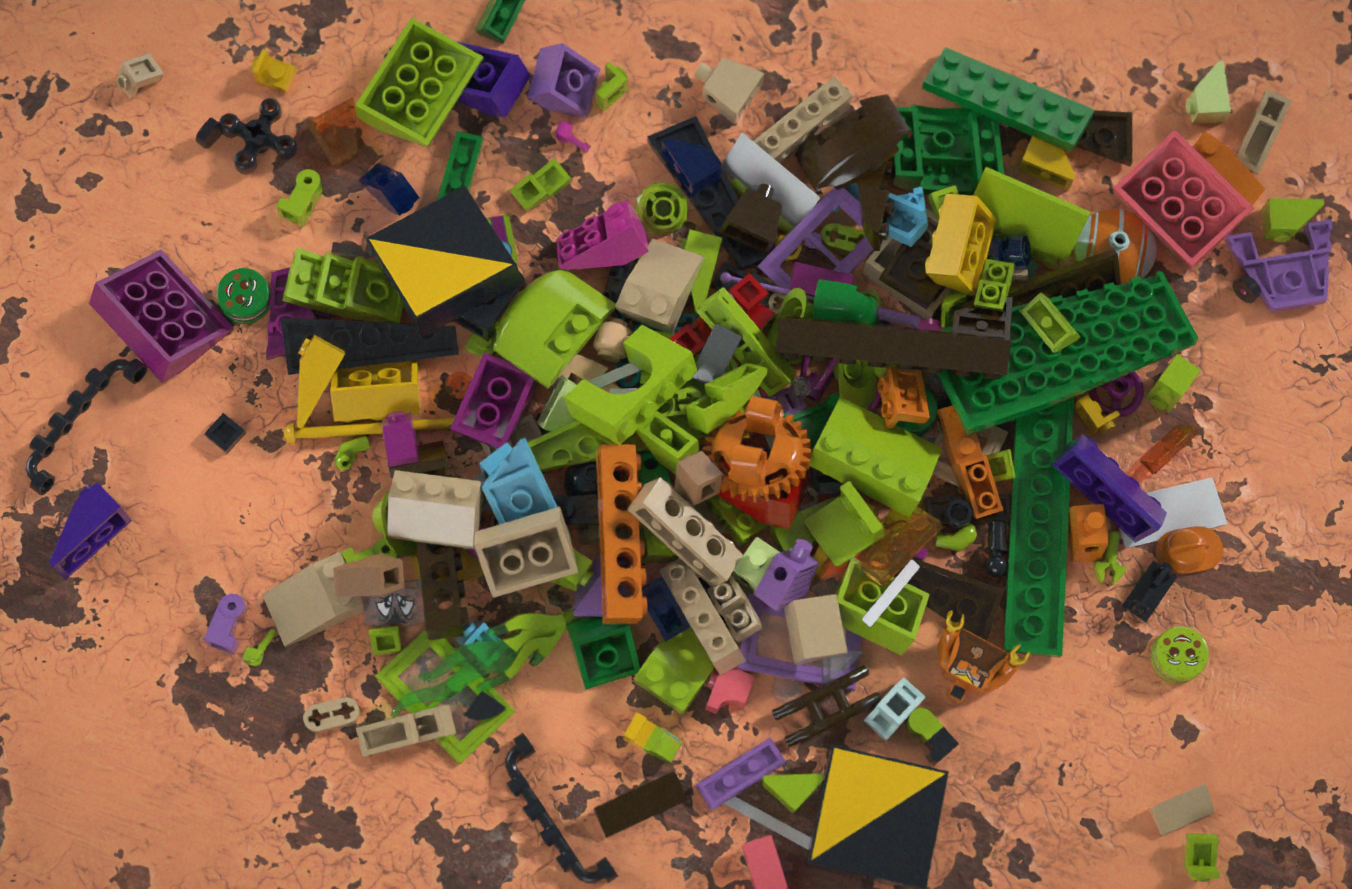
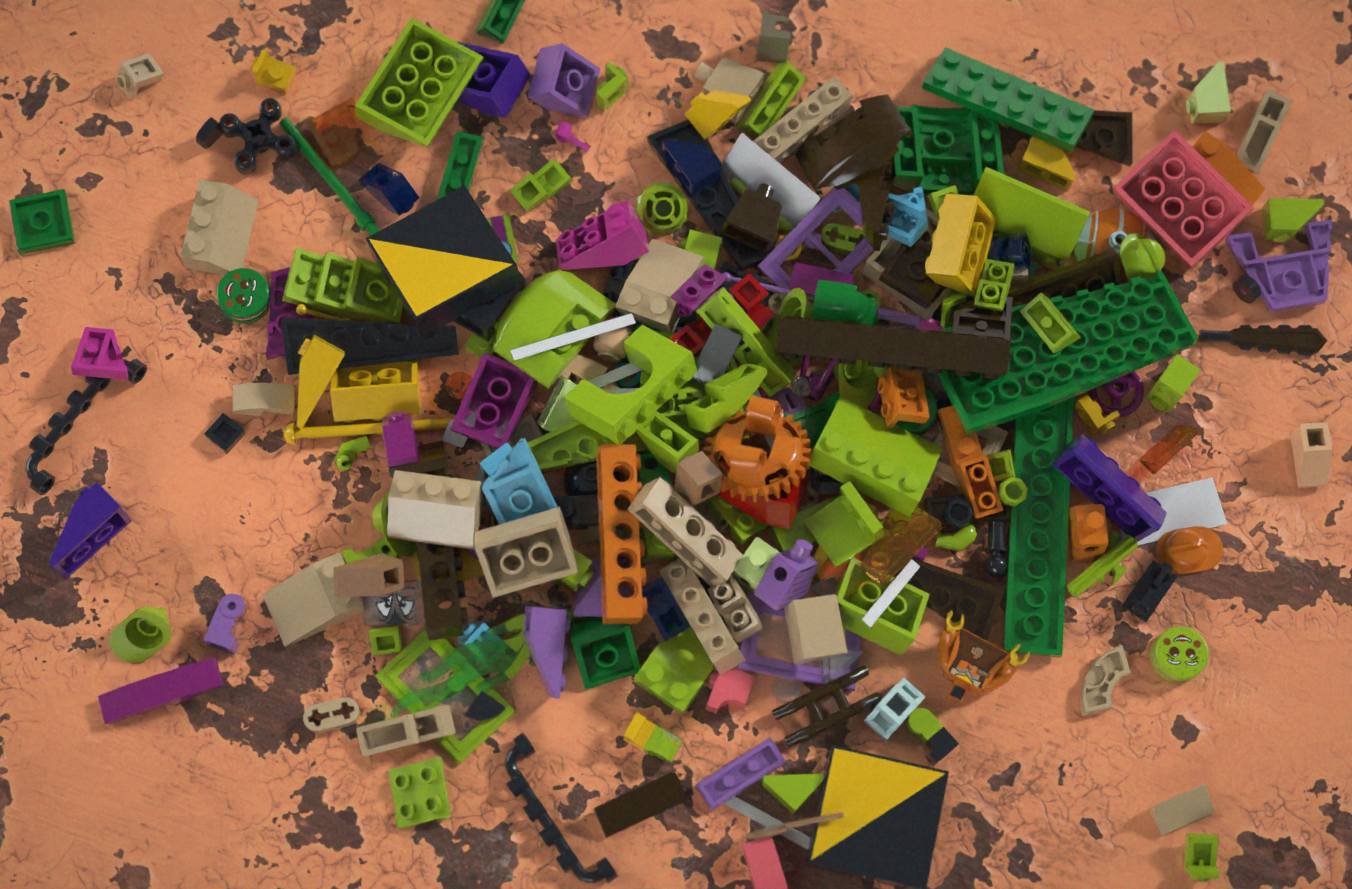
(42, 221): none -> green tile
(99, 355): none -> dark pink wing
(140, 634): none -> lime piece
(159, 314): magenta slope -> none
(160, 690): none -> magenta slope
(219, 228): none -> tan slope
(255, 656): lime hand -> none
(263, 397): none -> tan slope
(302, 199): lime leg -> none
(302, 309): none -> yellow hinge
(351, 249): clear smoke bracket -> none
(363, 219): none -> green bar
(420, 793): none -> lime hinge
(453, 437): none -> white sticker
(545, 638): none -> medium lavender slope
(573, 336): none -> white sticker
(697, 289): none -> magenta hinge
(714, 110): none -> yellow slope
(771, 99): none -> lime slope
(773, 43): none -> dark tan hinge
(777, 829): none -> medium nougat piece
(1012, 491): none -> lime tile
(1101, 679): none -> tan tile
(1102, 566): none -> lime axle
(1141, 256): none -> lime piece
(1284, 339): none -> dark brown sword
(1312, 454): none -> light nougat slope

